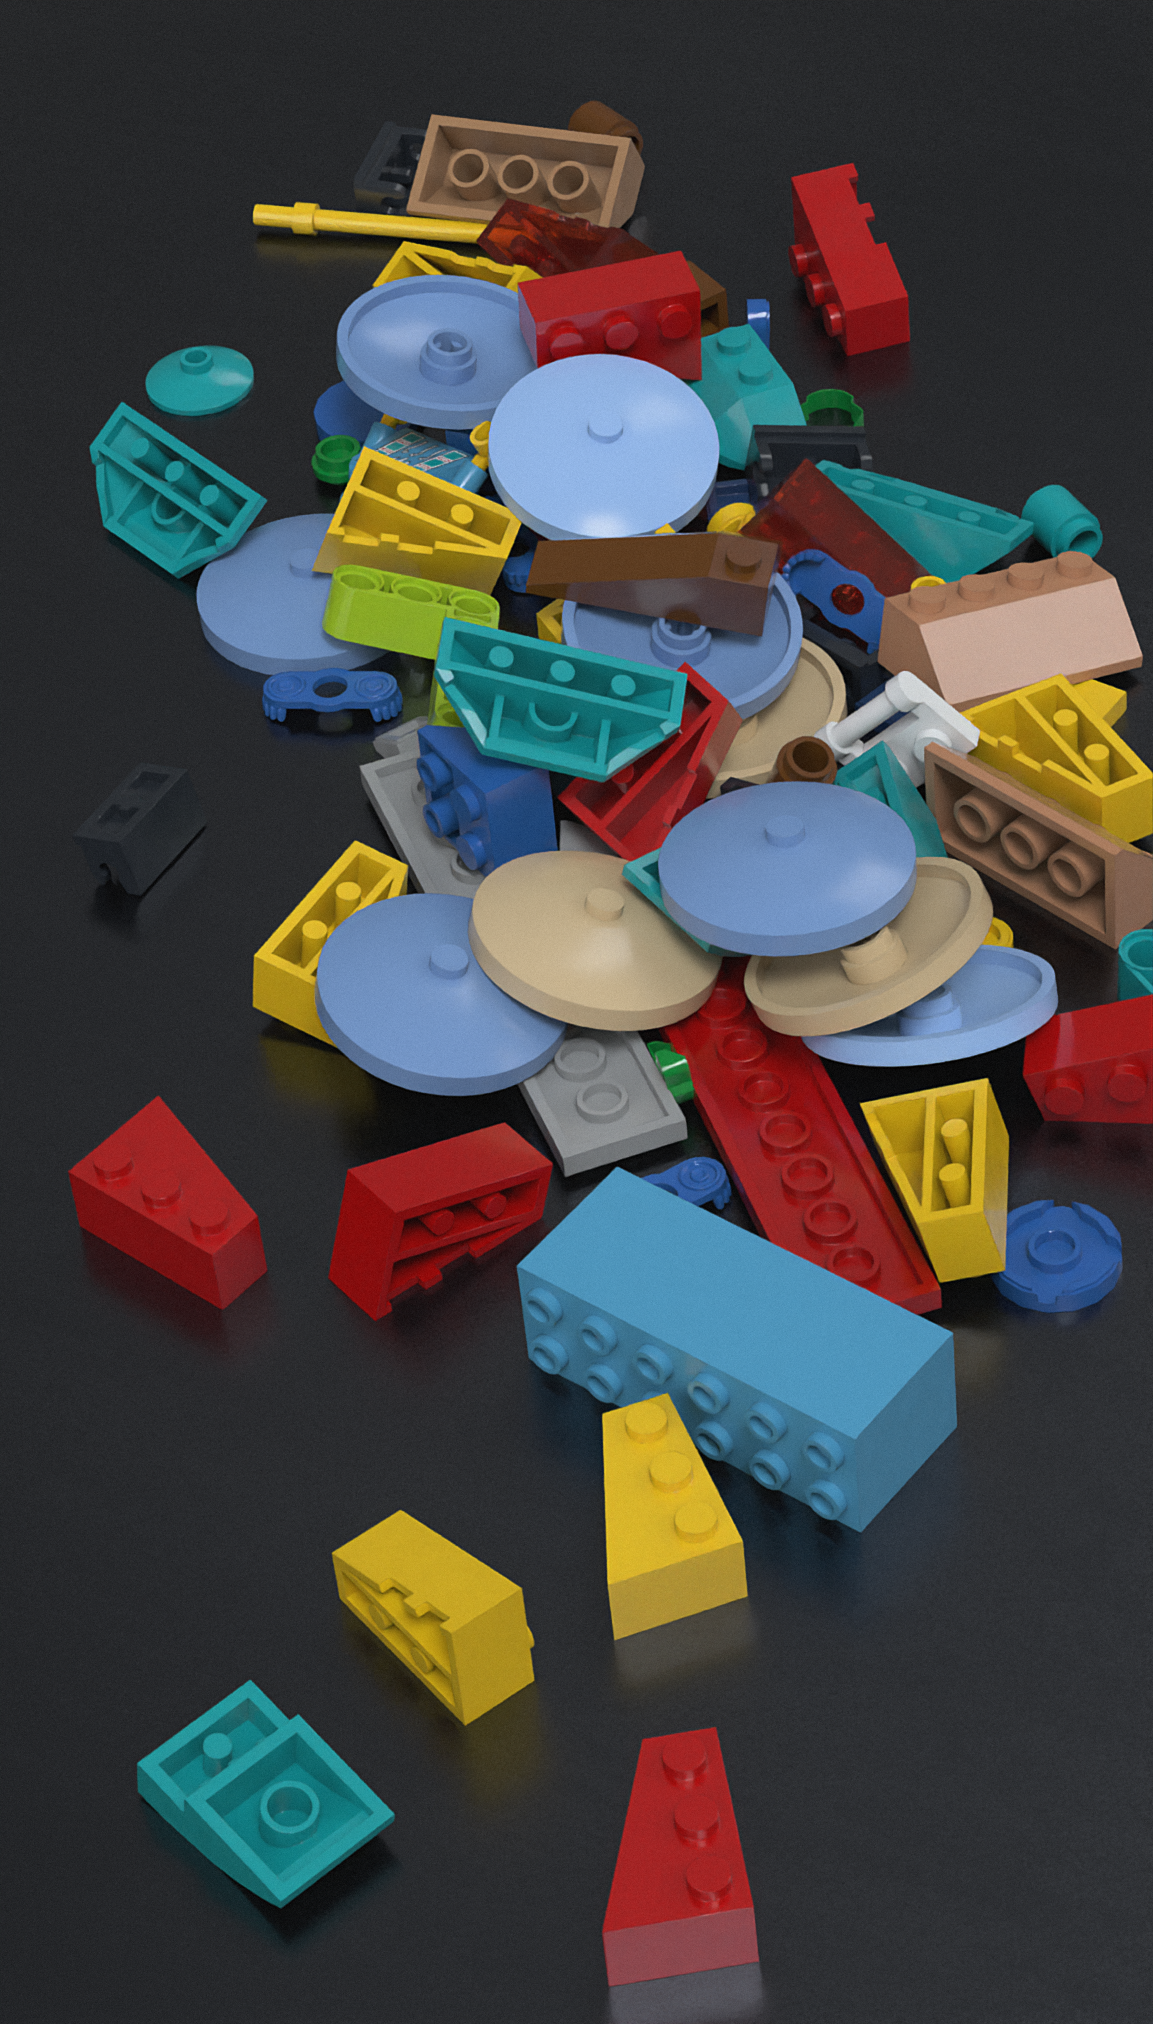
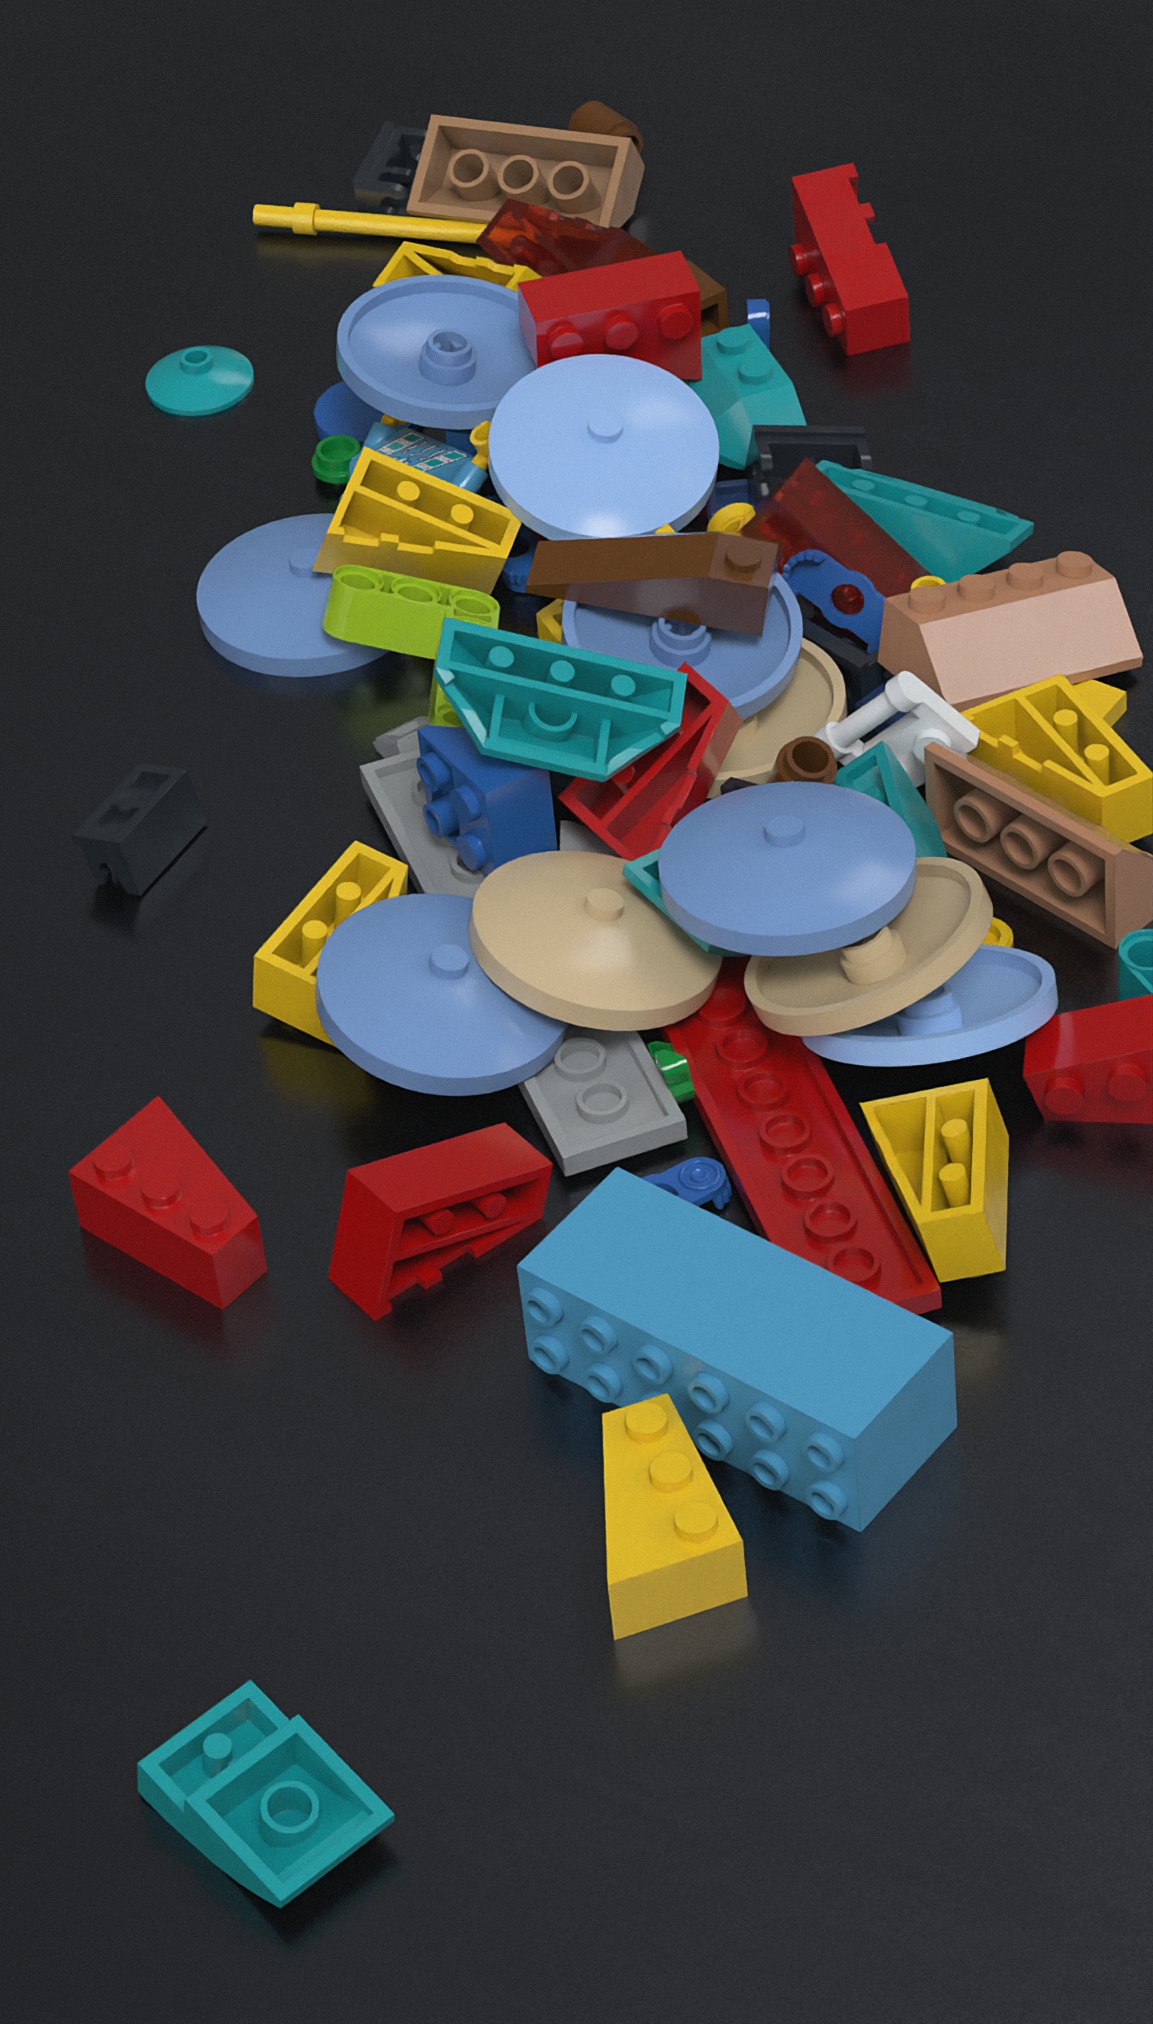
(167, 495): teal wedge -> none
(364, 691): blue piece -> none
(439, 1613): yellow wedge -> none
(680, 1868): red wedge -> none
(833, 399): green piece -> none
(1059, 1257): blue tile -> none
(1062, 522): teal brick -> none

